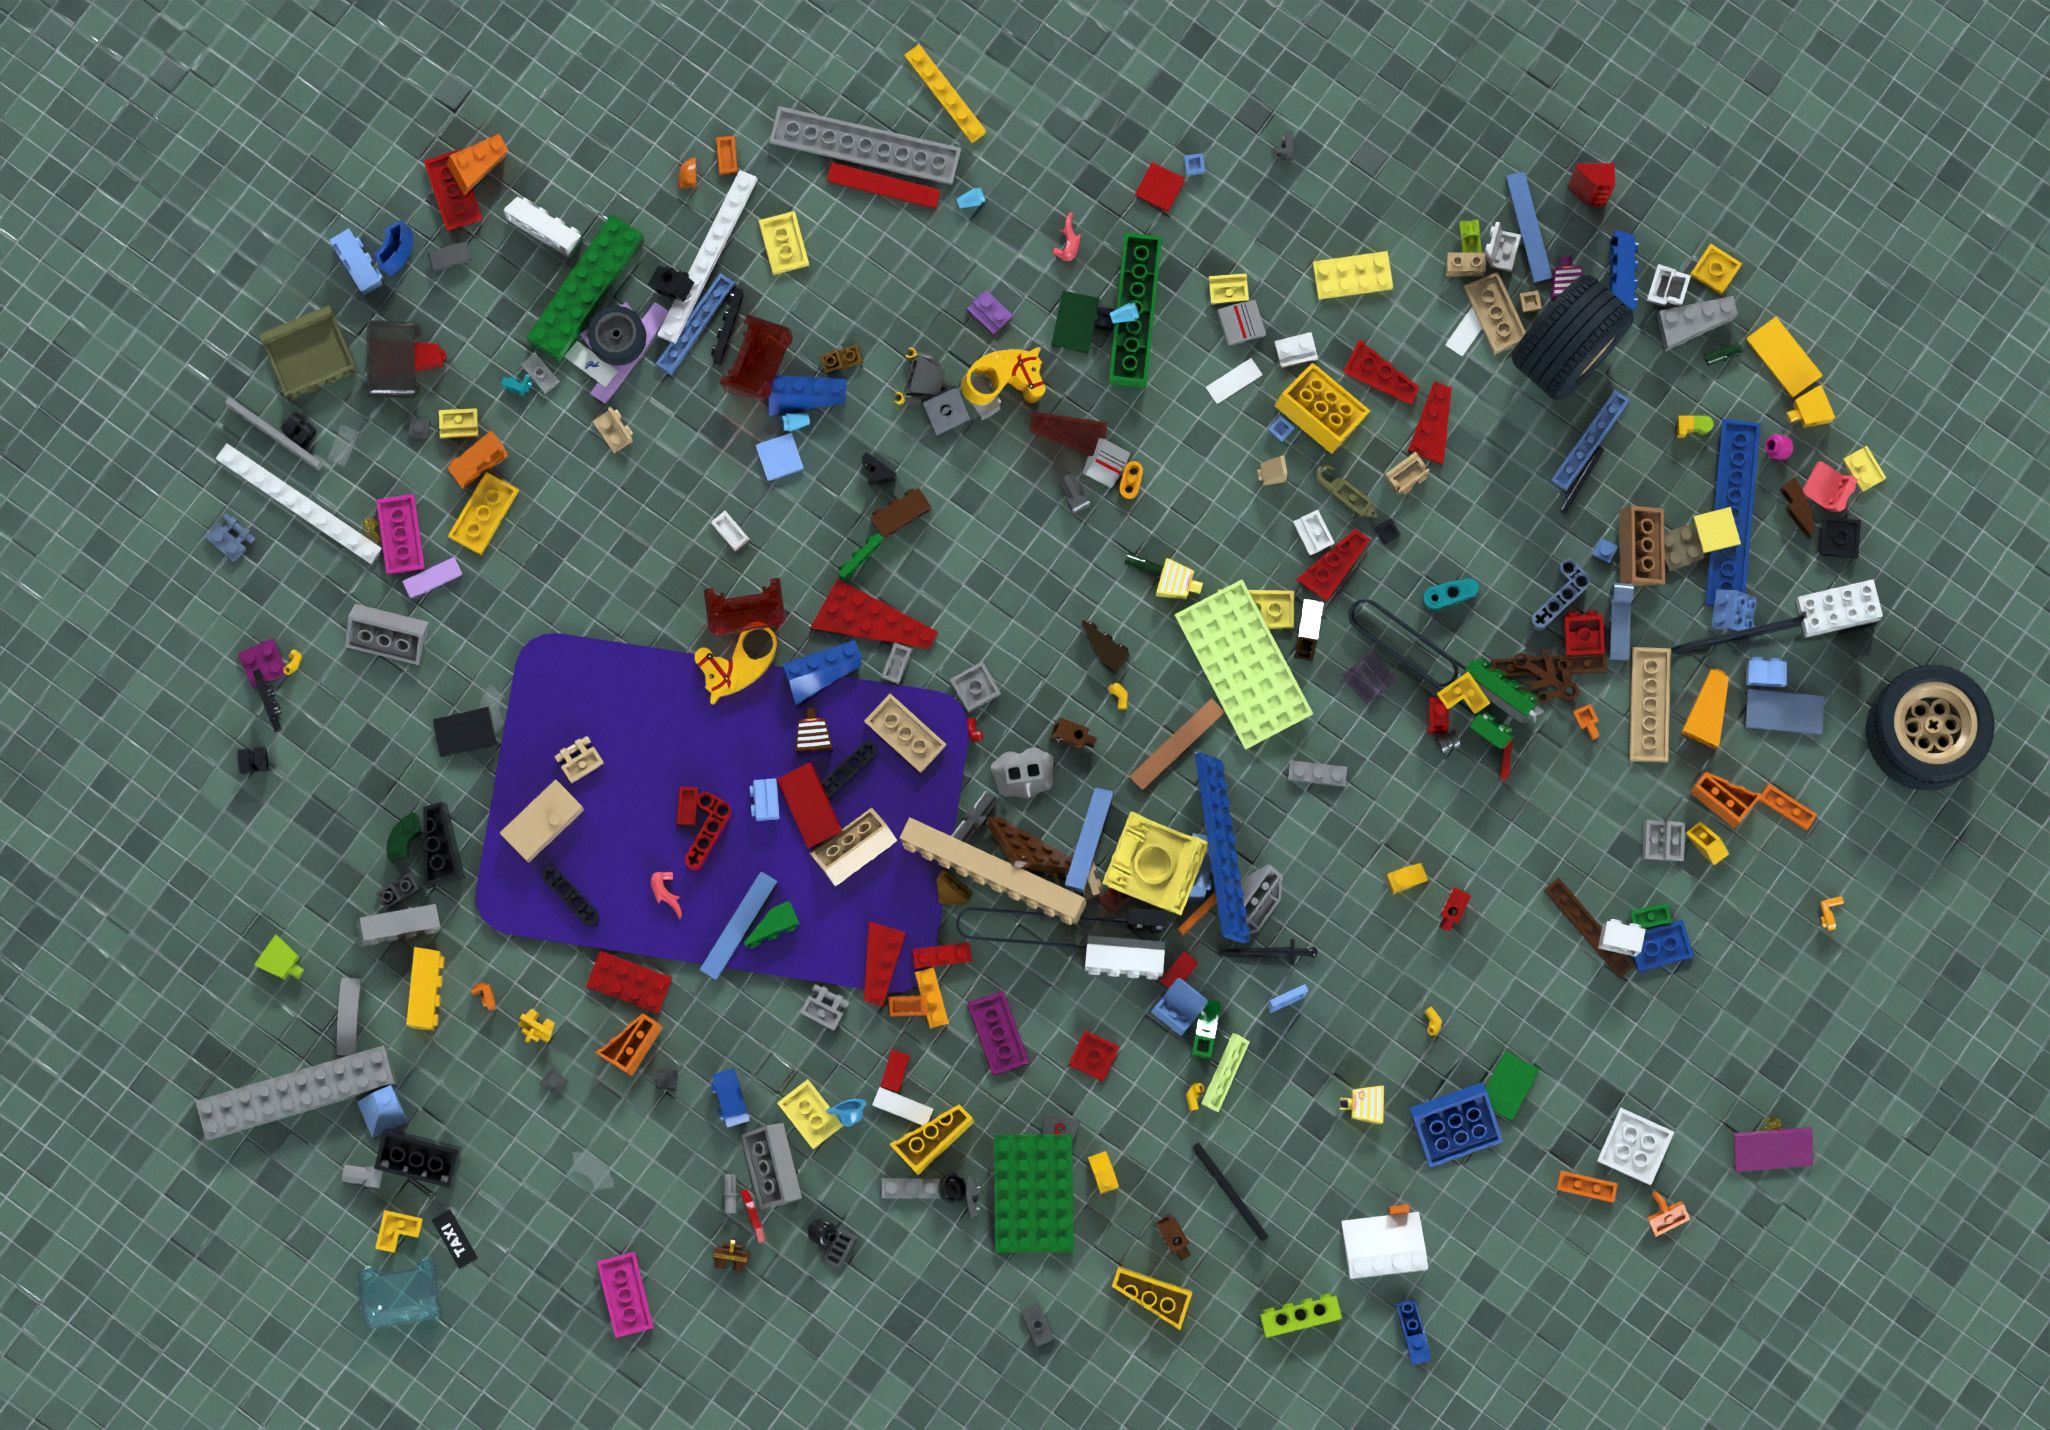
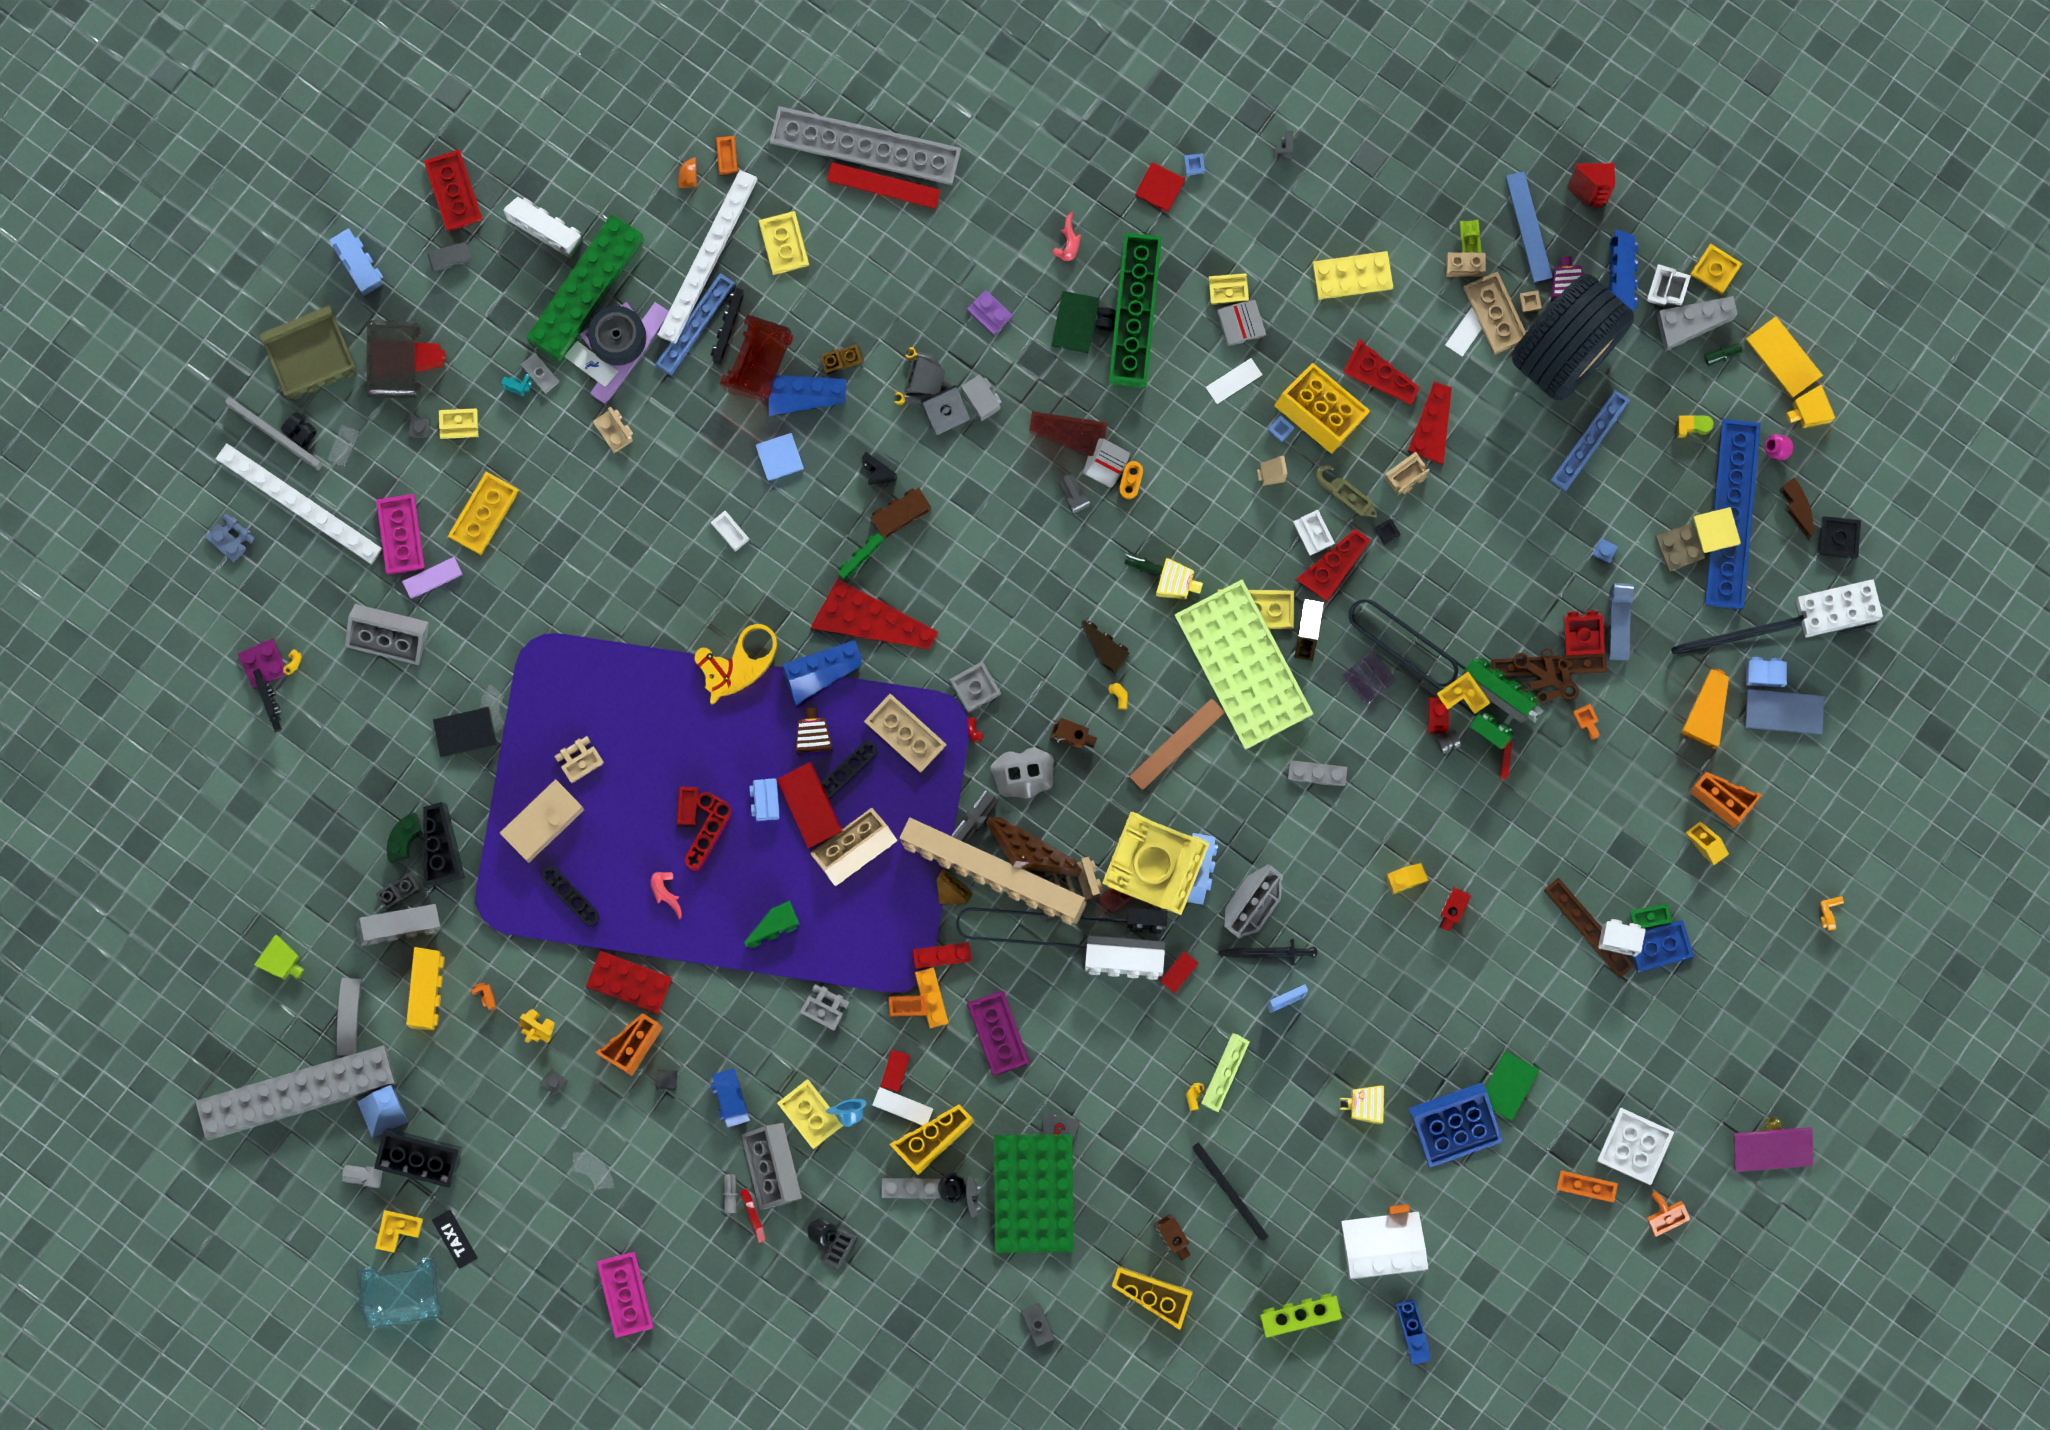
(253, 760): black wheel -> none
(369, 525): clear yellow plate -> none
(395, 248): blue brick -> none
(476, 161): orange wedge -> none
(477, 460): orange wedge -> none
(671, 283): black brick -> none
(731, 1252): reddish brown hips -> none
(738, 925): medium blue tile -> none
(745, 612): clear red windscreen -> none
(794, 421): medium azure cone -> none
(882, 956): red wing -> none
(896, 663): light grey plate -> none
(945, 93): yellow plate -> none
(971, 198): medium azure cone -> none
(1003, 367): yellow animal -> none
(1089, 840): medium blue tile -> none
(1093, 1055): red tile -> none
(1103, 1172): yellow slope -> none
(1125, 313): medium azure cone -> none
(1179, 1006): medium blue bracket -> none
(1198, 914): orange tile -> none
(1206, 1030): green slope -> none
(1222, 848): blue plate -> none
(1296, 350): white plate -> none
(1434, 1023): yellow arm -> none
(1464, 588): teal piece -> none
(1502, 249): white bracket -> none
(1558, 599): sand blue beam -> none
(1581, 480): black bar -> none
(1642, 546): medium nougat slope -> none
(1650, 704): tan tile -> none
(1663, 840): light grey slope -> none
(1733, 610): medium blue bracket -> none
(1787, 807): orange tile -> none
(1829, 487): coral bracket -> none
(1865, 468): light yellow plate -> none
(1898, 749): wheel -> none

